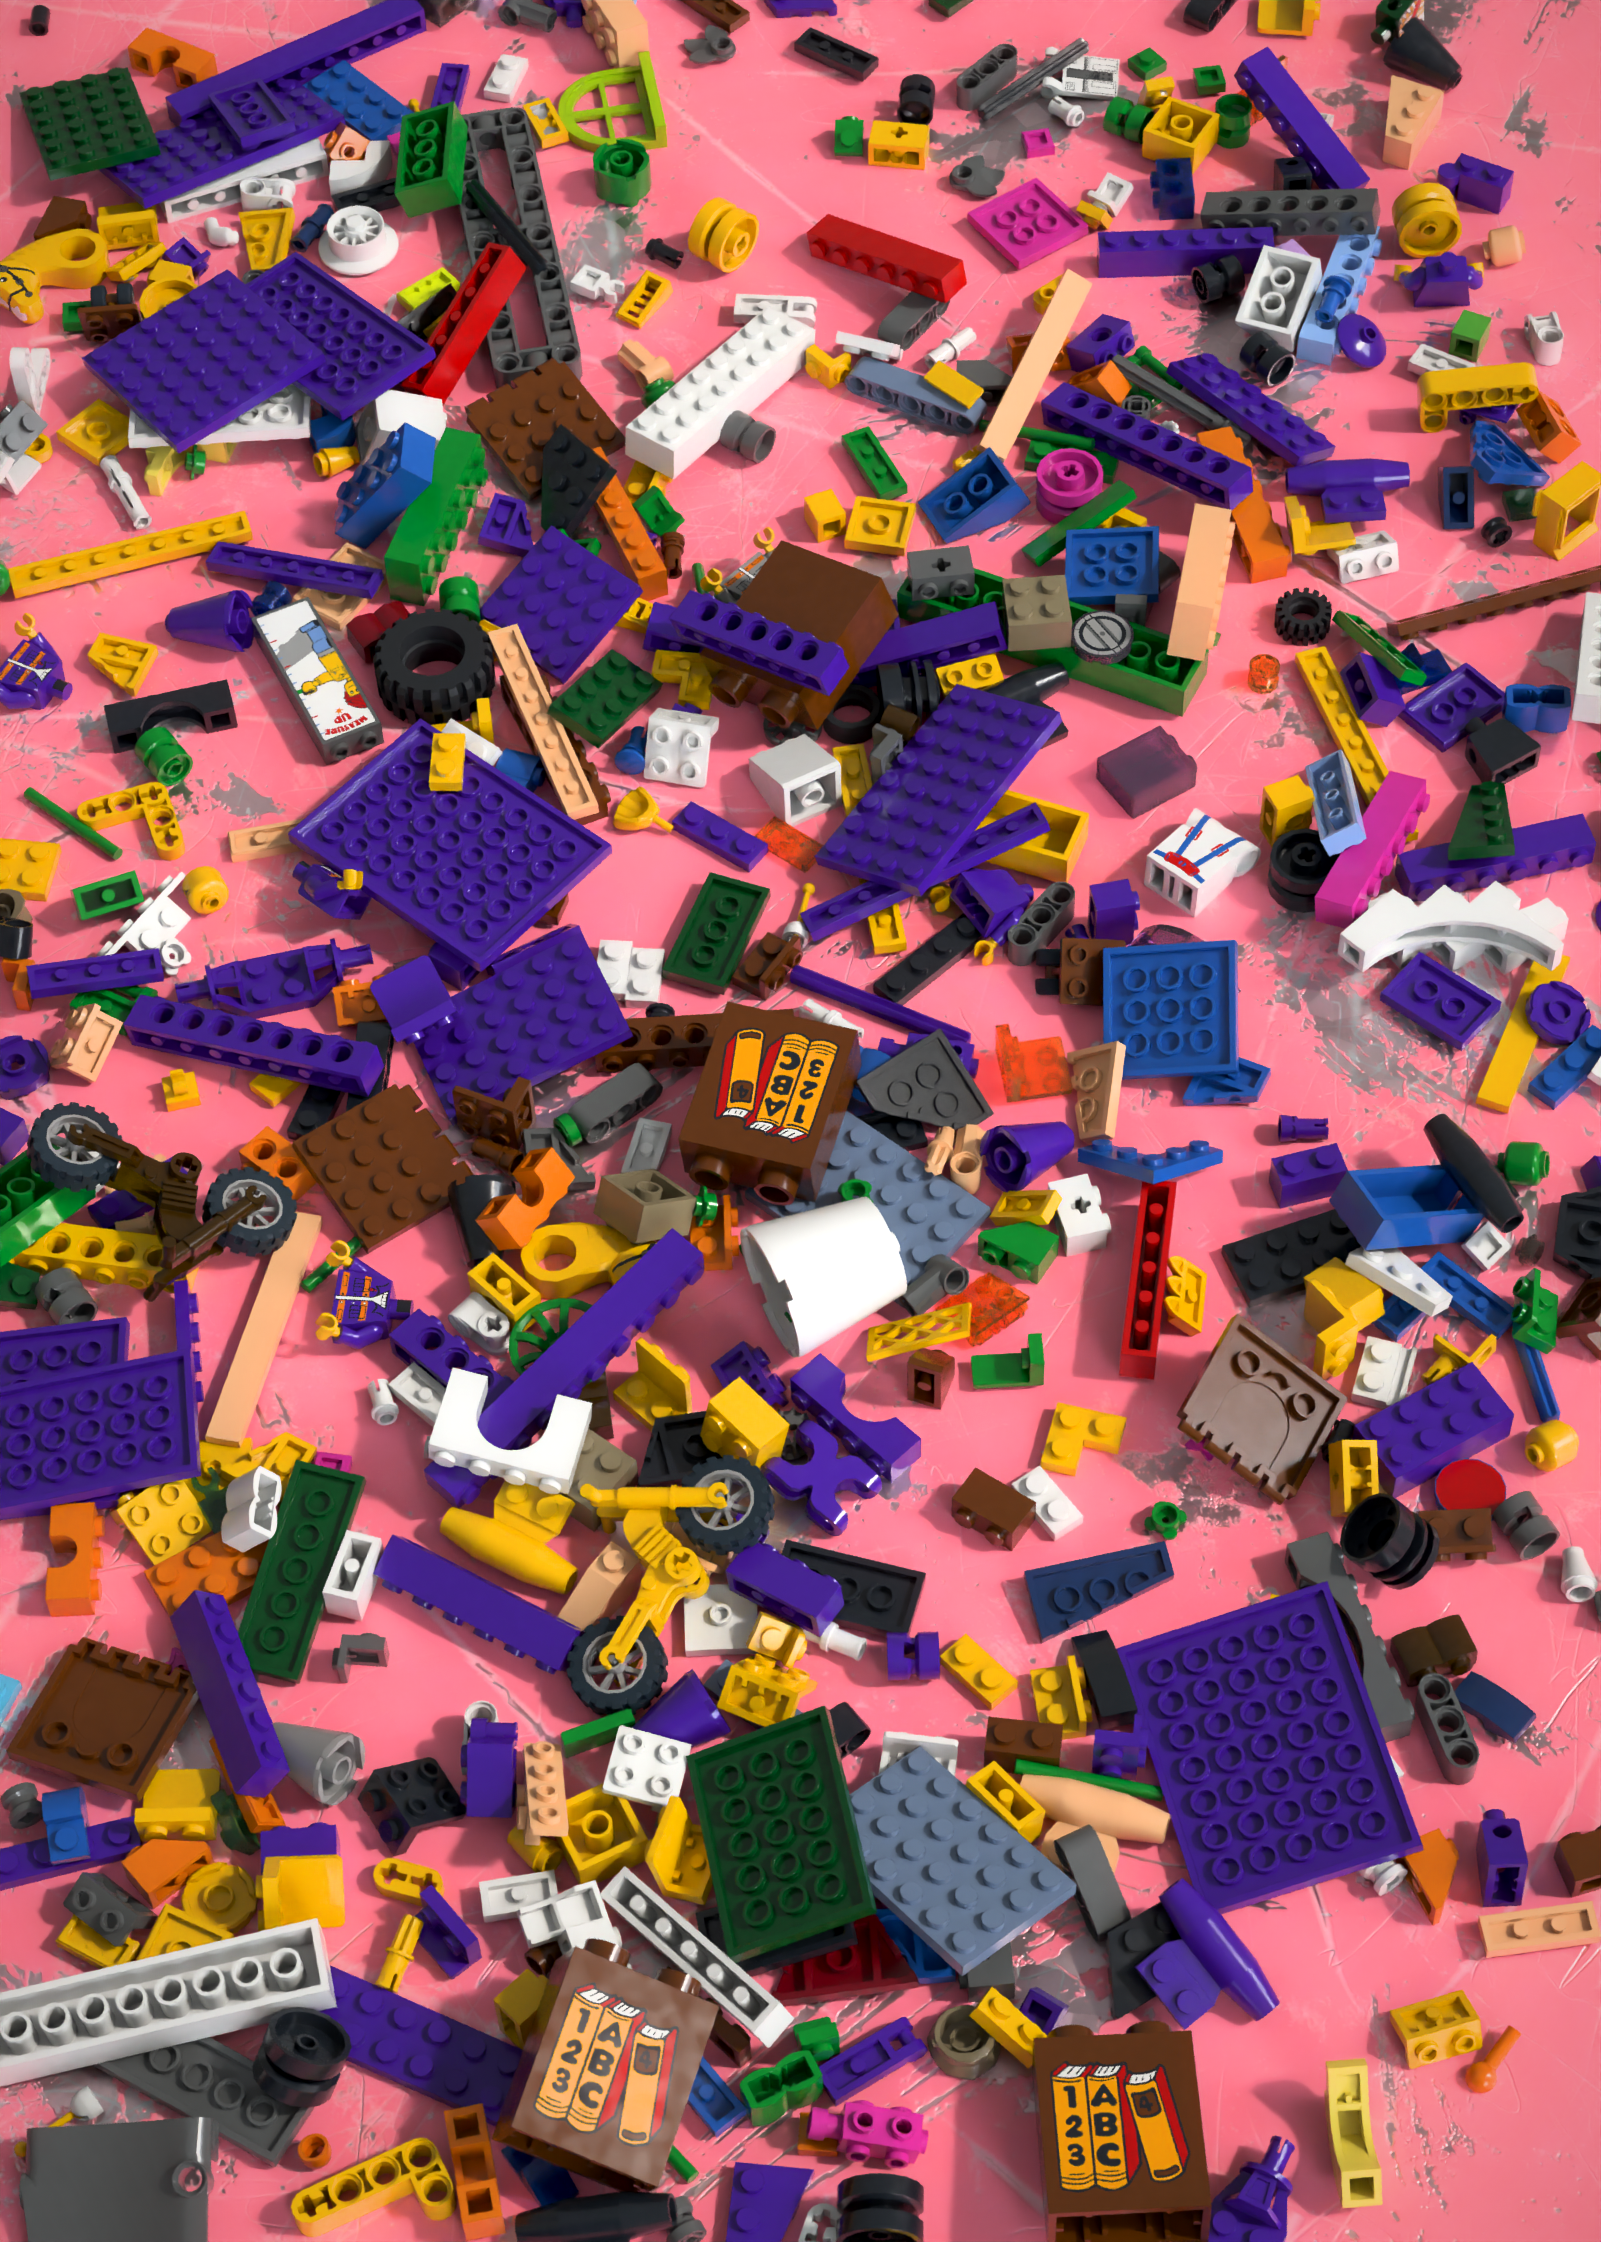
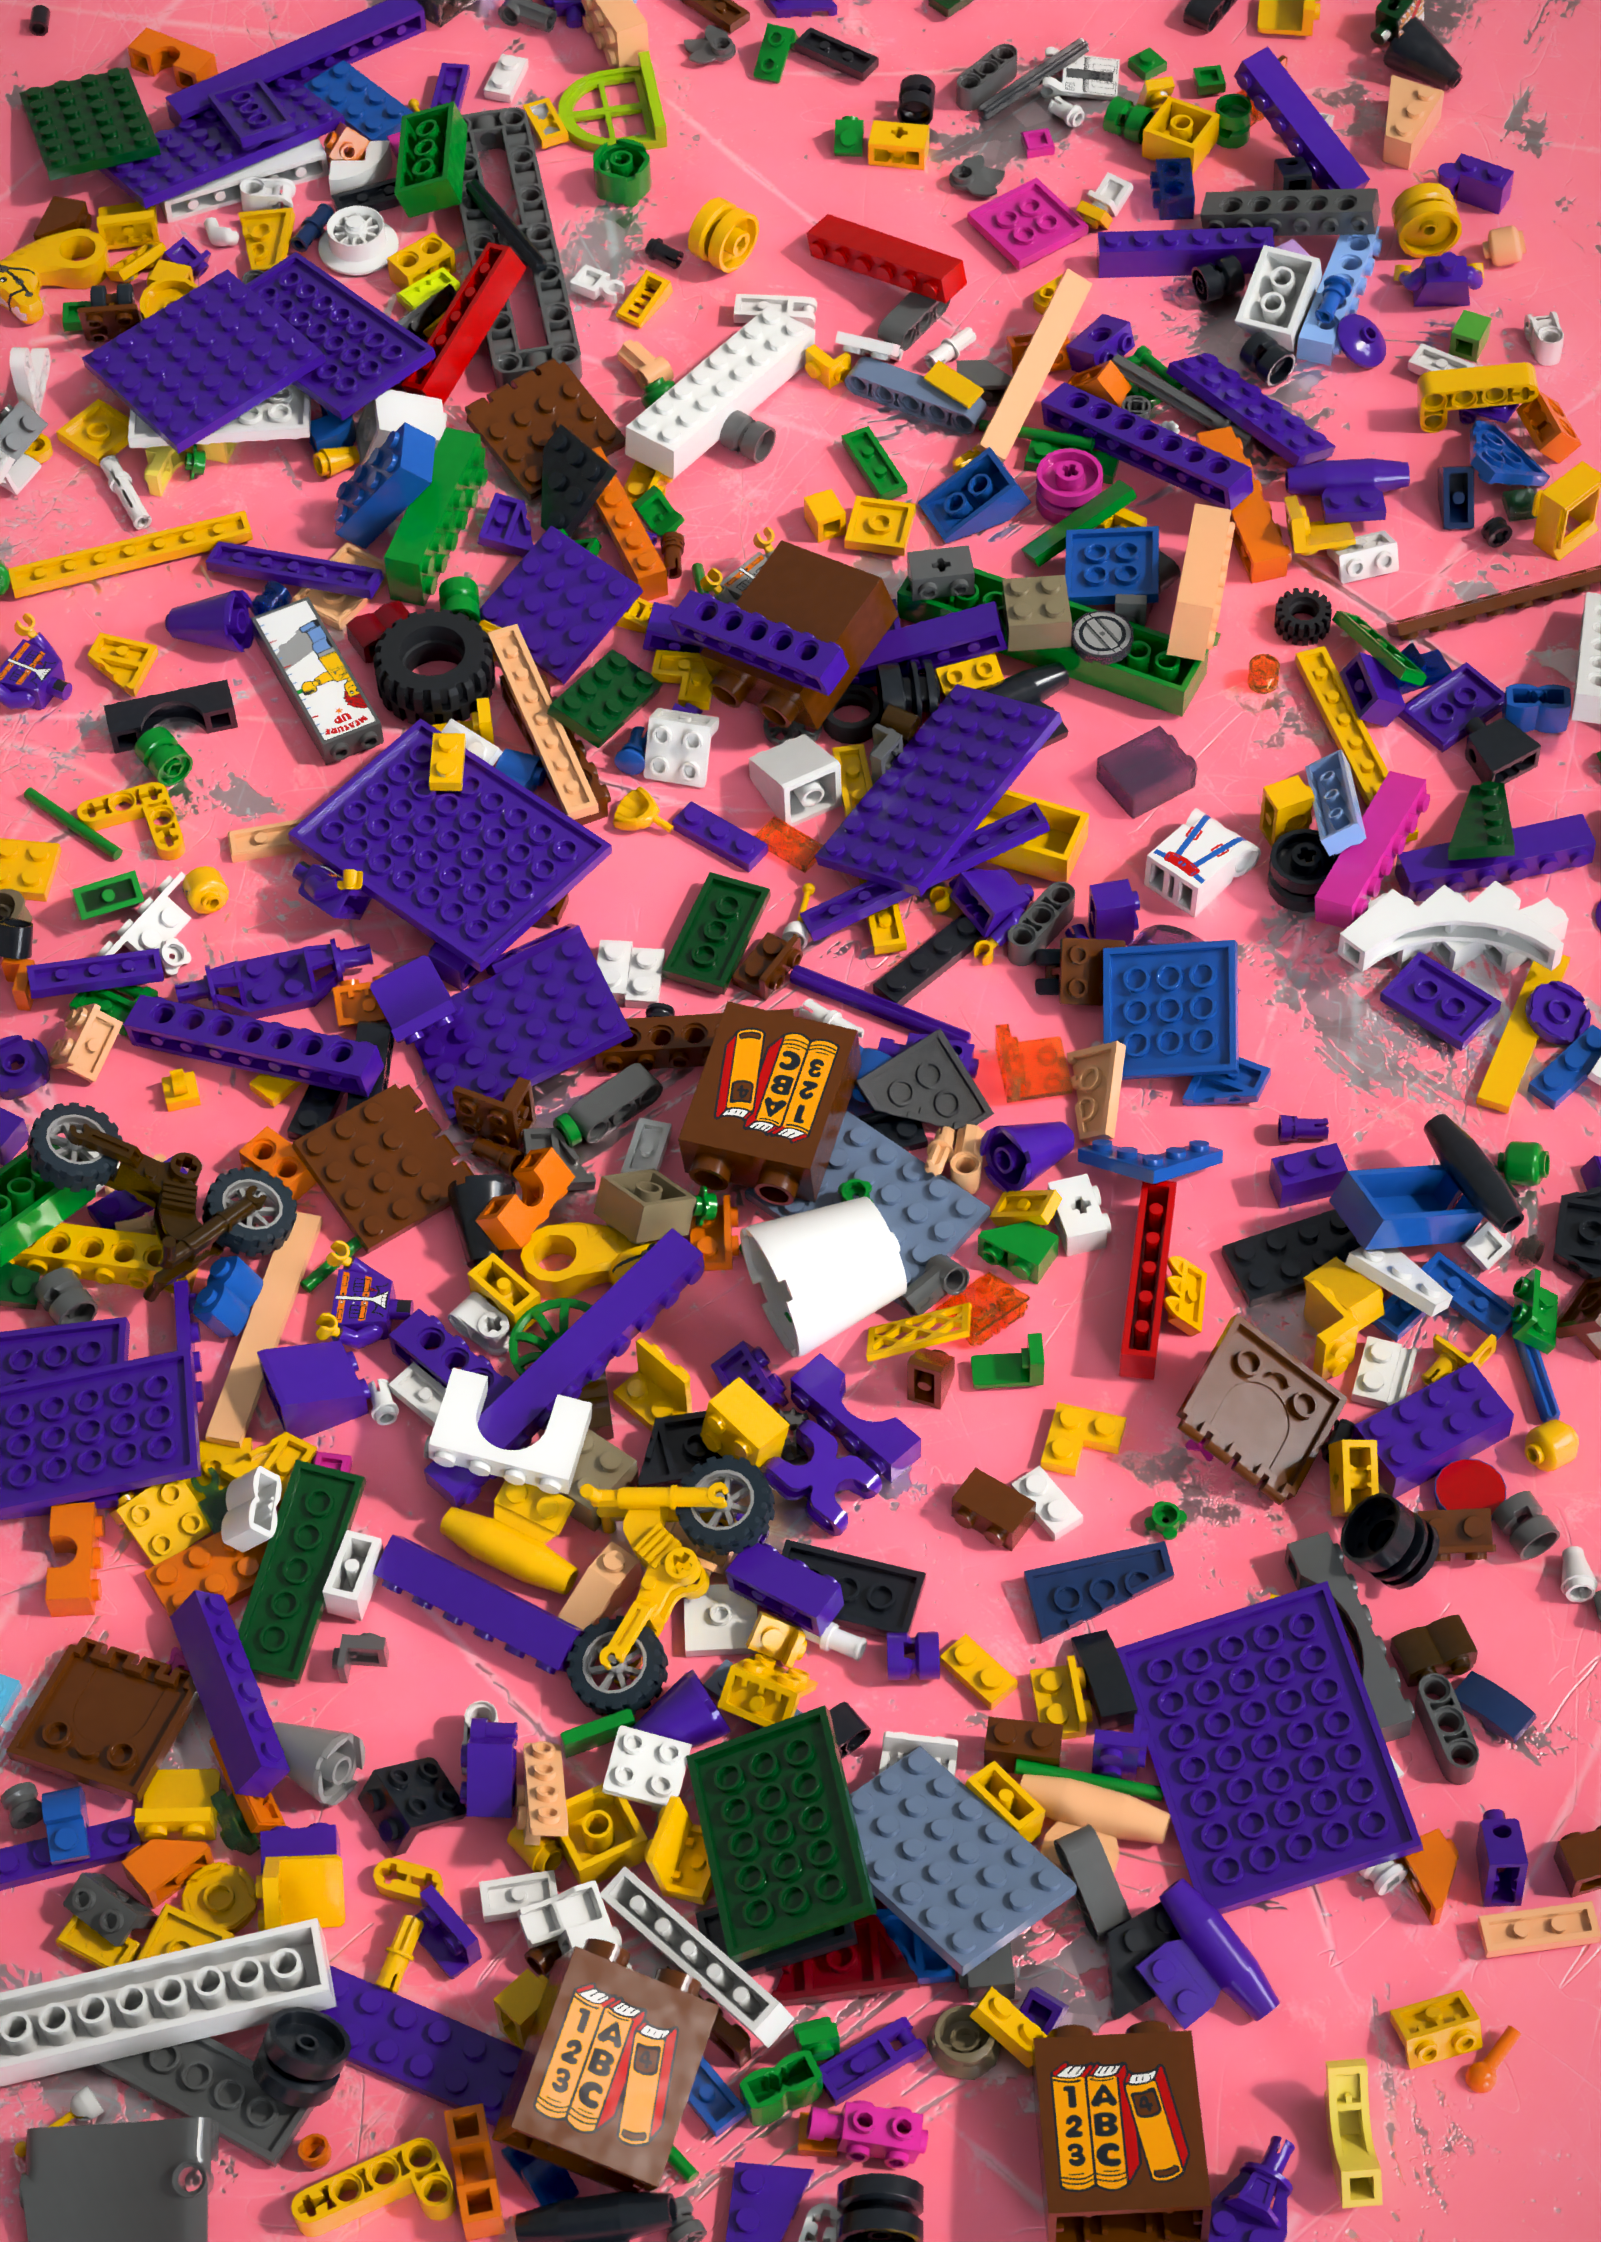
(228, 1296): none -> blue brick
(313, 1386): none -> dark purple slope
(420, 260): none -> yellow brick
(774, 52): none -> green bracket

